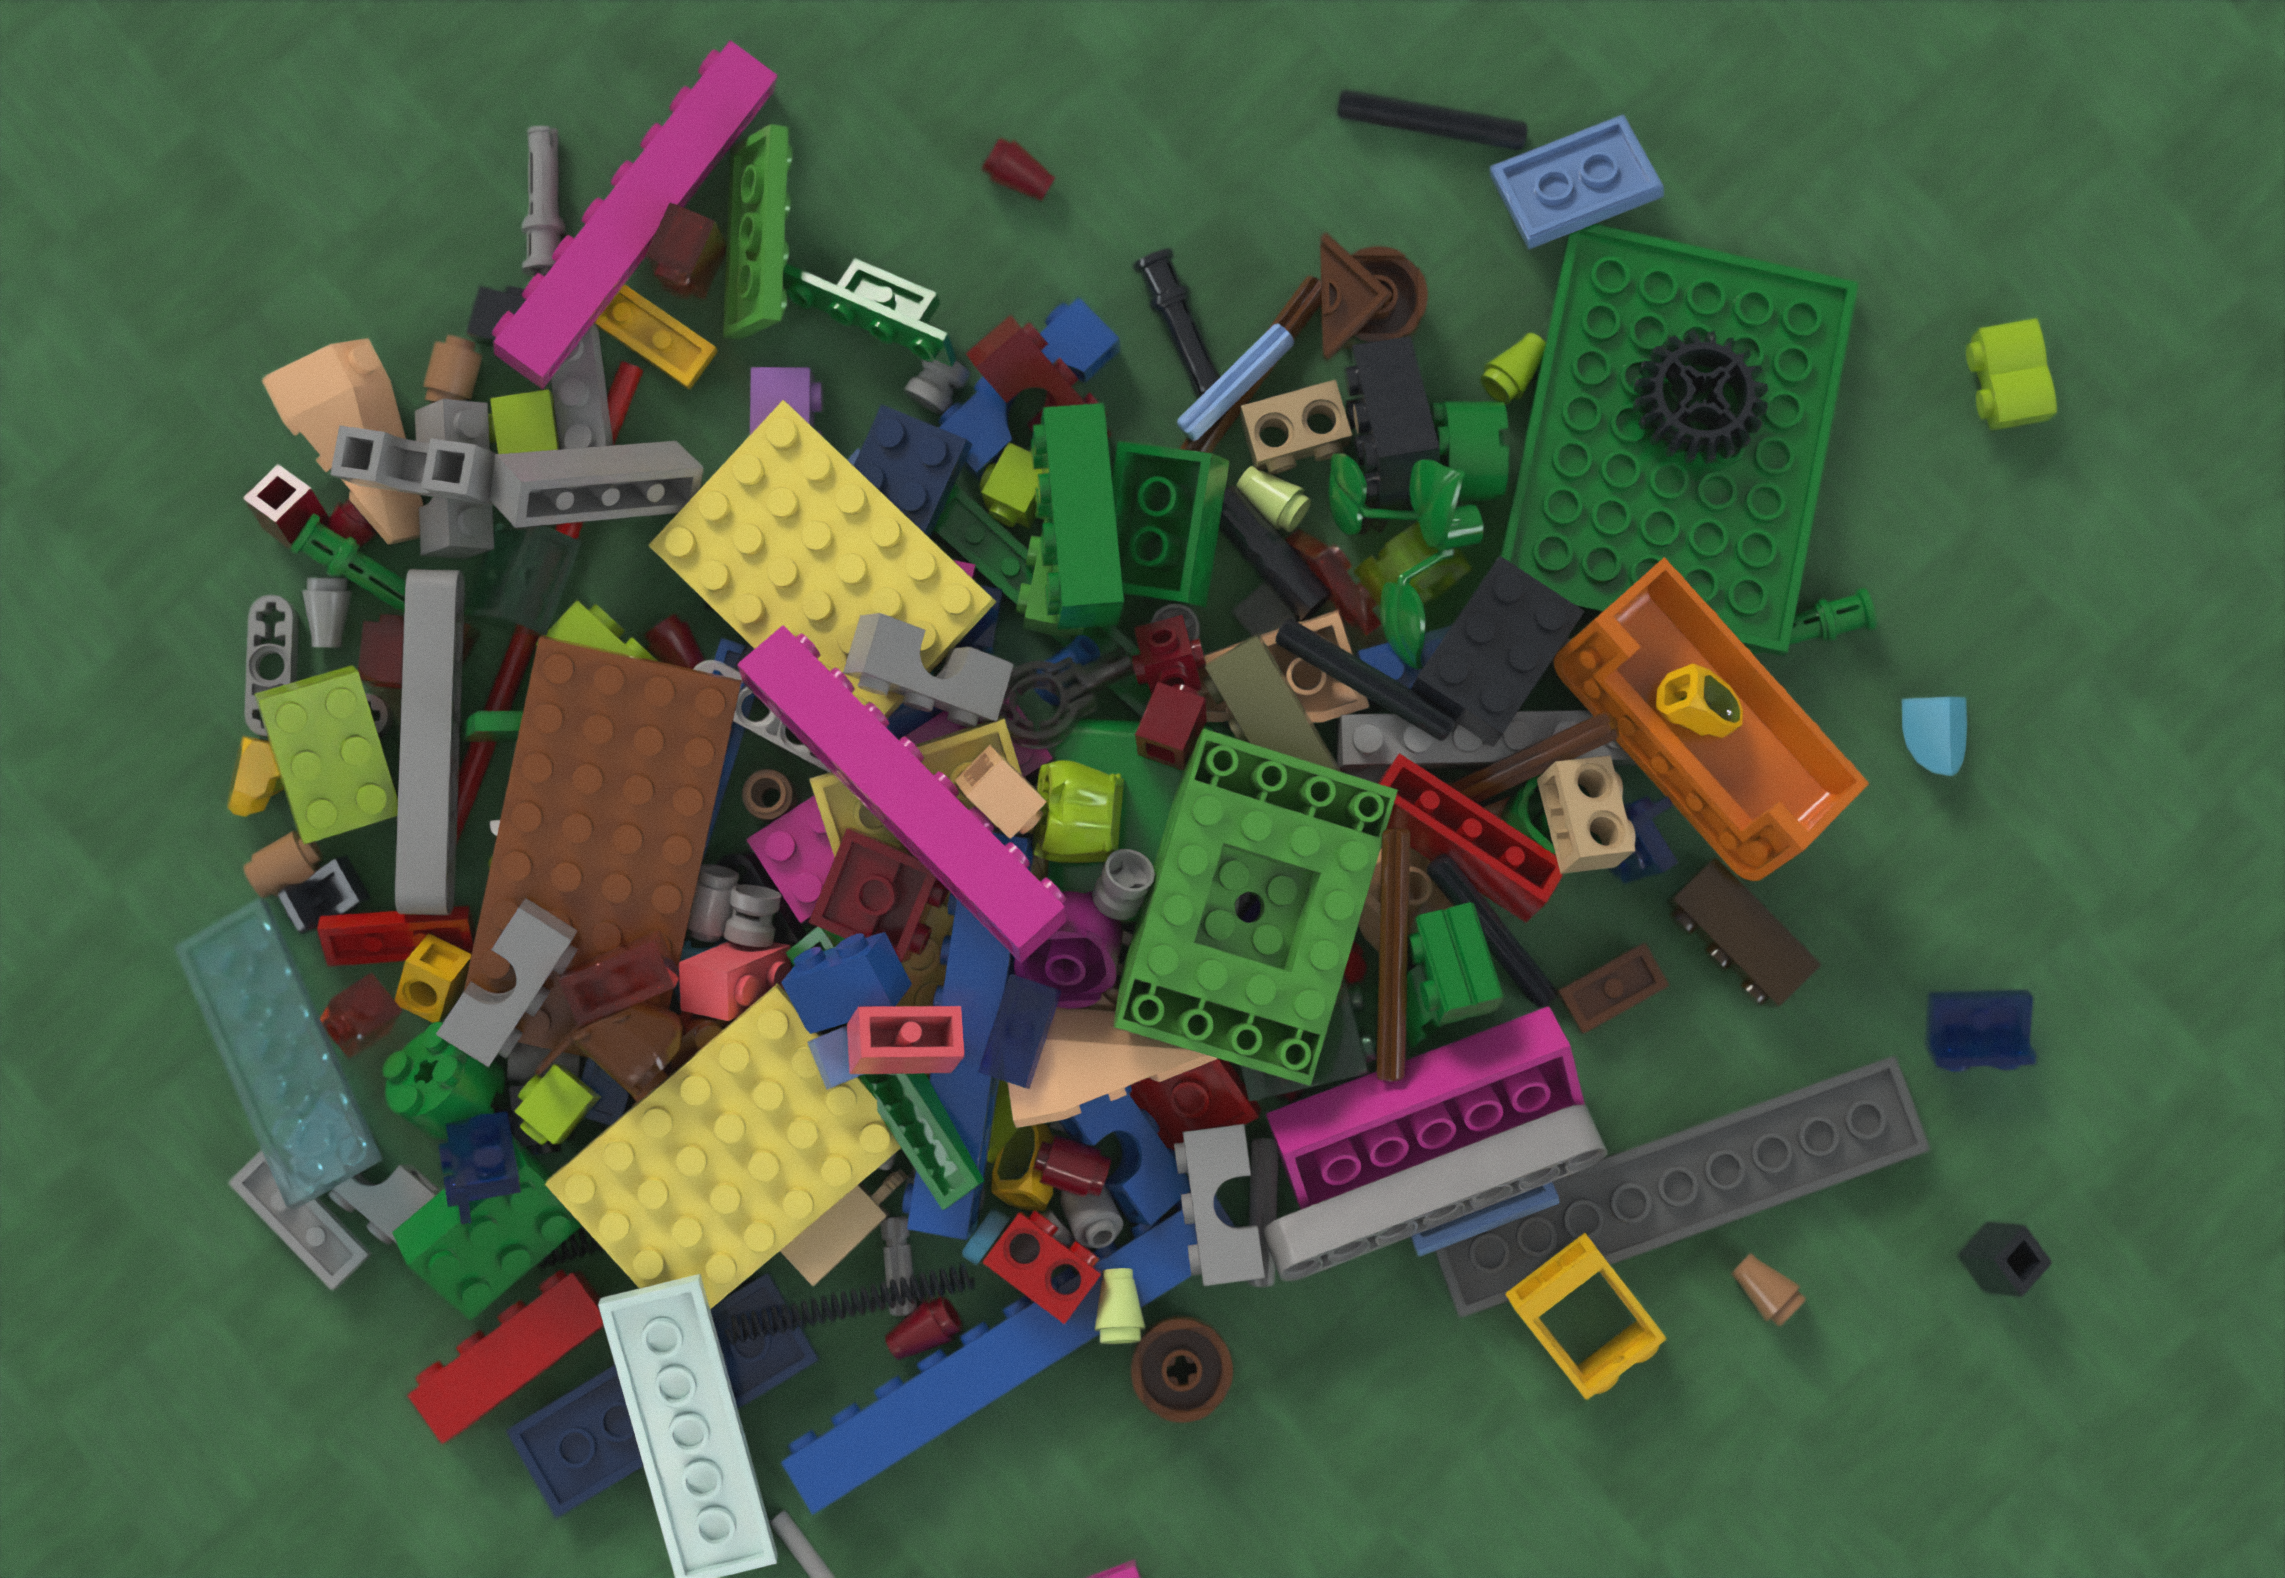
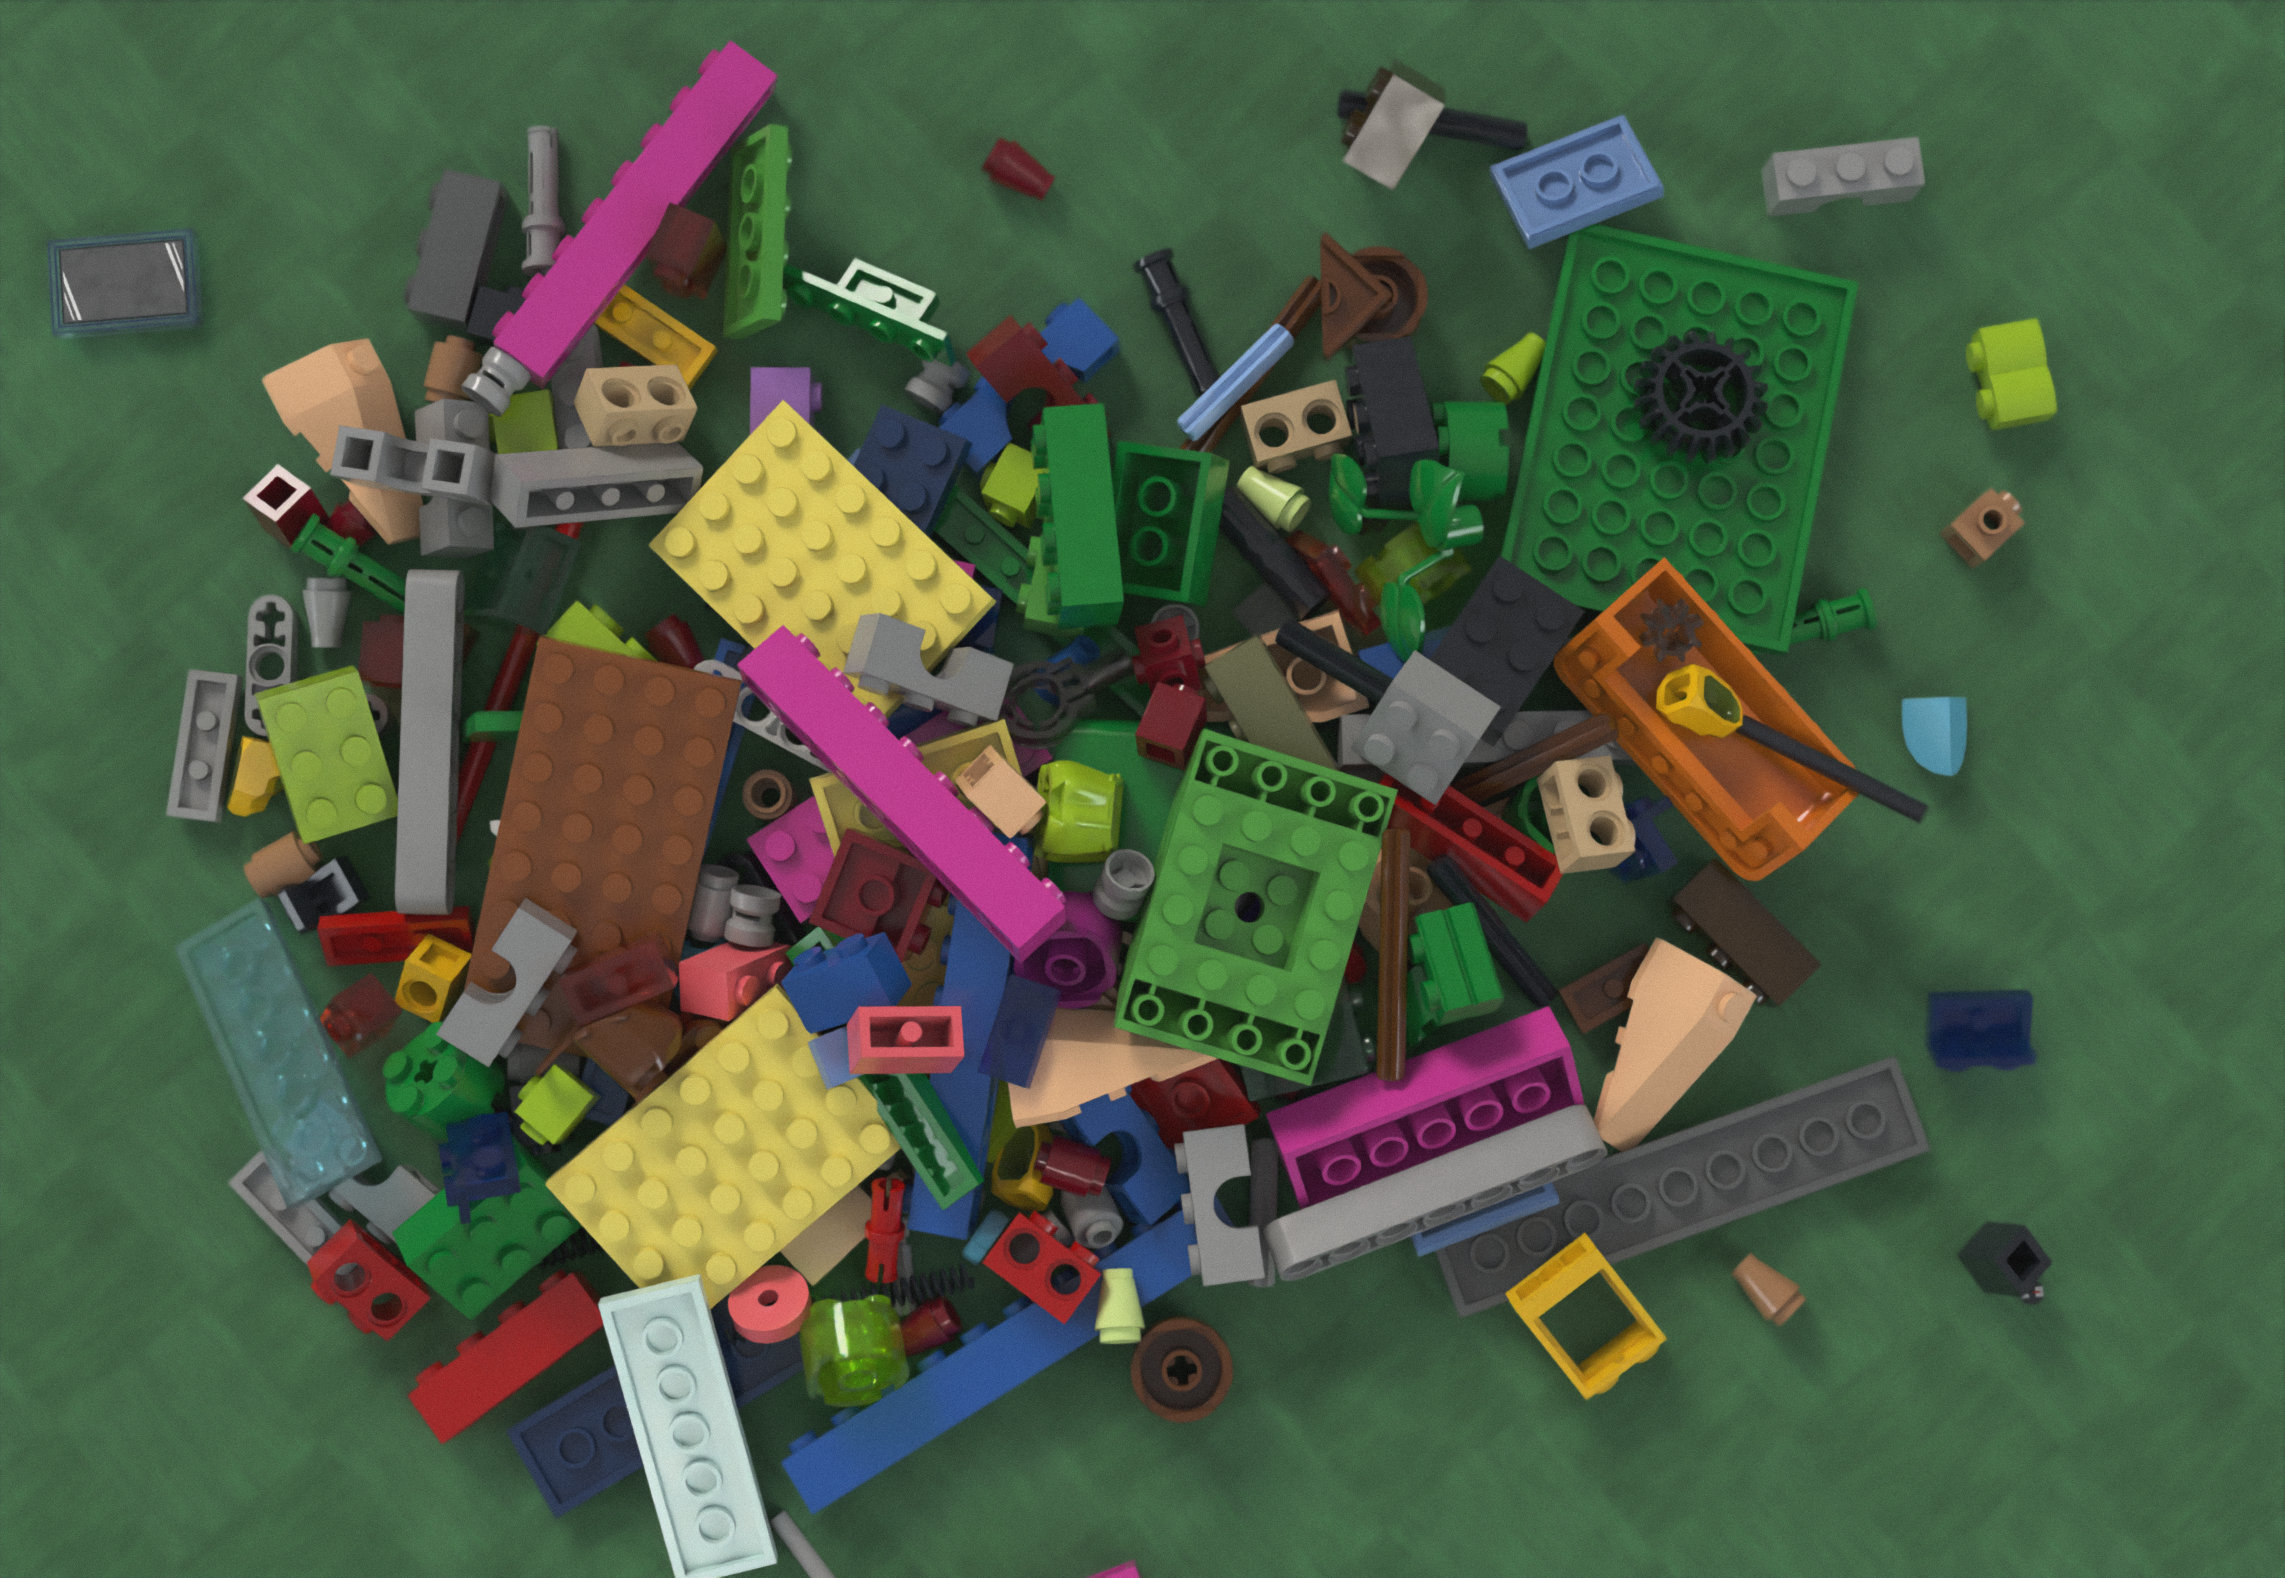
(124, 283): none -> tile
(204, 746): none -> light grey plate
(377, 1273): none -> red brick
(456, 248): none -> dark grey brick
(496, 381): none -> light grey wheel
(635, 405): none -> tan brick
(773, 1322): none -> coral piece
(852, 1350): none -> clear neon green brick
(884, 1230): none -> red pin
(1393, 123): none -> brick
(1425, 727): none -> light grey brick
(1673, 642): none -> clear smoke gear
(1674, 1031): none -> light nougat wedge
(1833, 769): none -> black bar
(1871, 171): none -> light grey arch
(1970, 535): none -> medium nougat brick
(2034, 1294): none -> black piece

